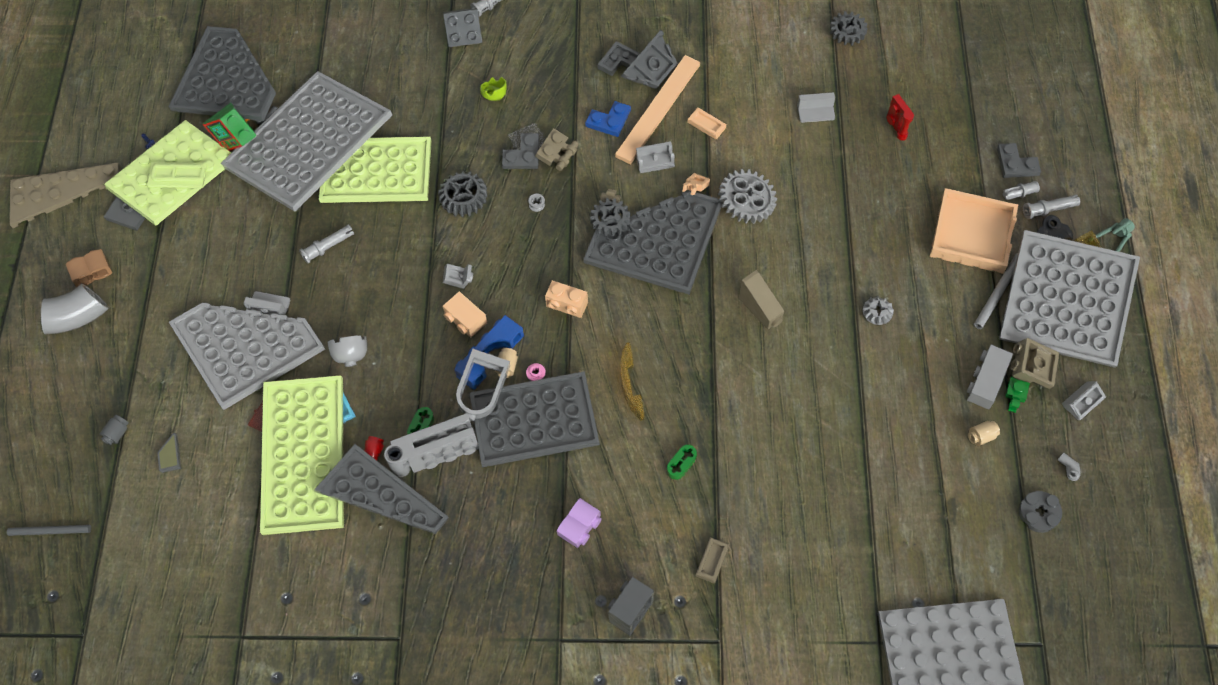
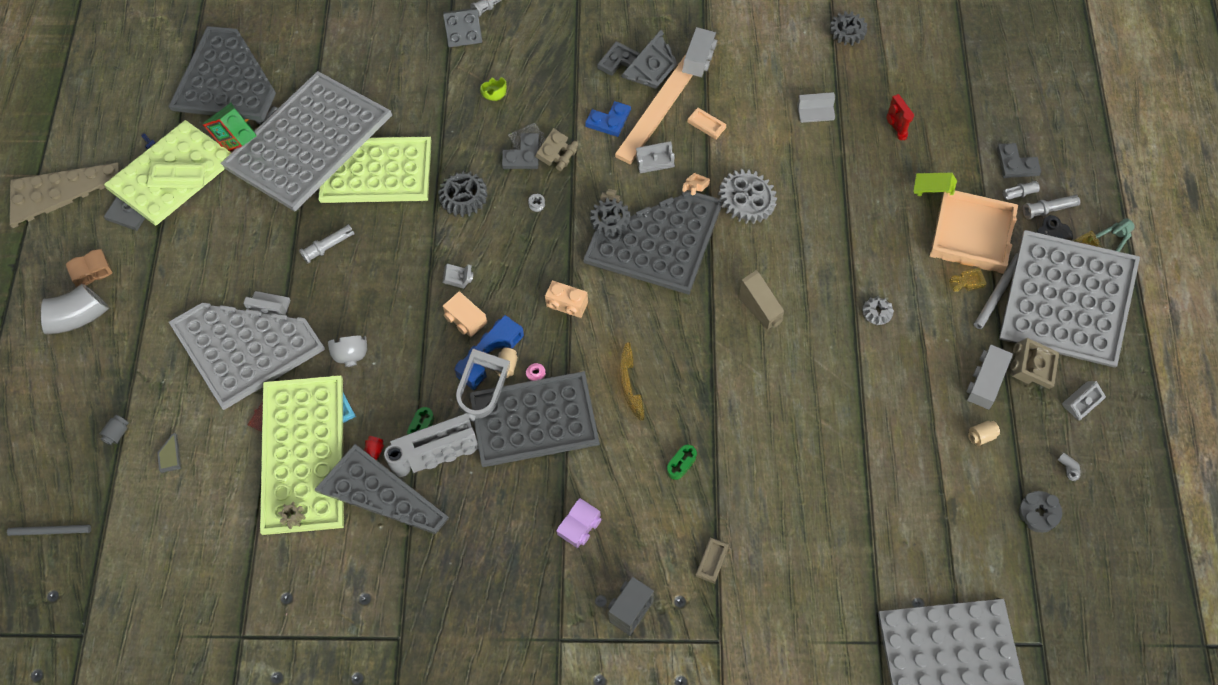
(287, 511): none -> dark tan gear
(699, 52): none -> light grey brick
(934, 183): none -> lime hinge
(970, 279): none -> clear yellow plate
(1016, 392): green plate -> none

